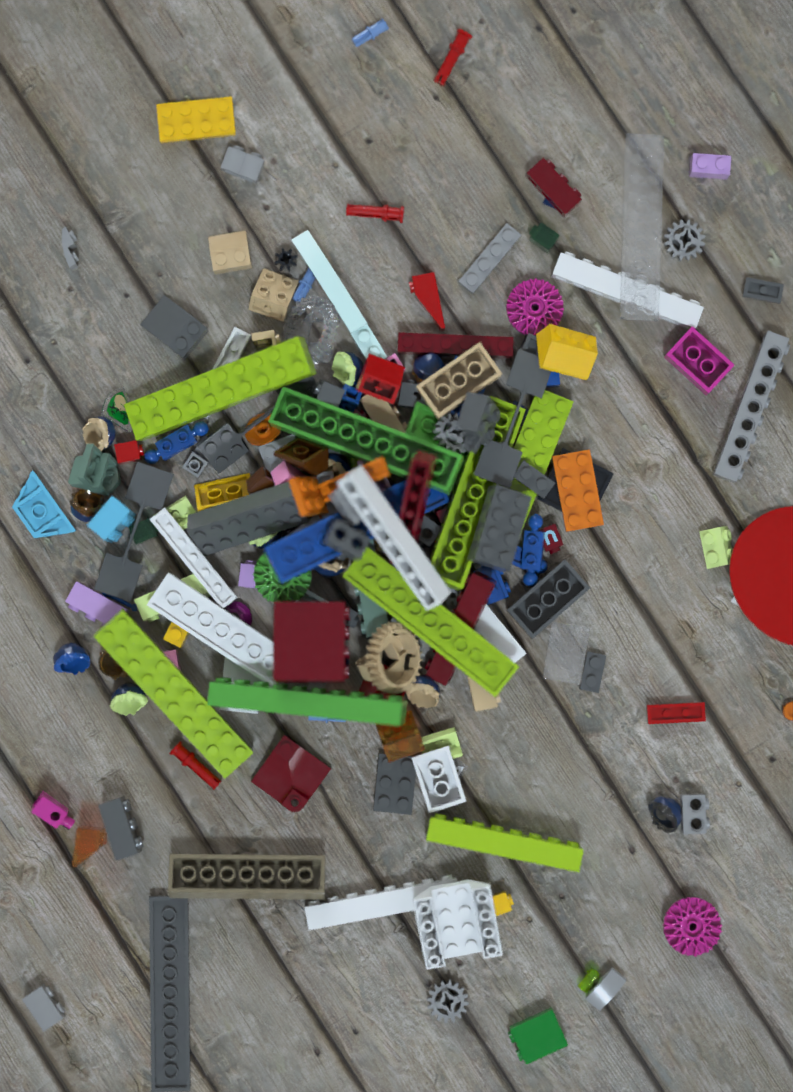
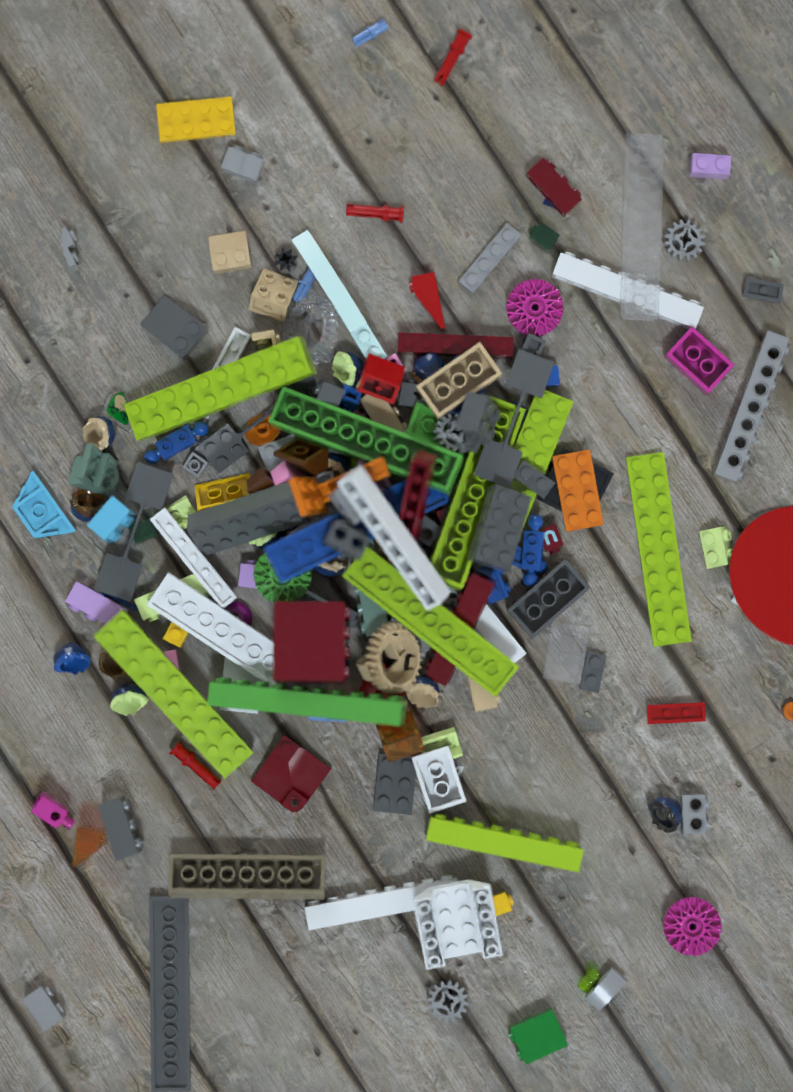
(129, 452): red brick -> none
(566, 351): yellow slope -> none
(658, 549): none -> lime plate

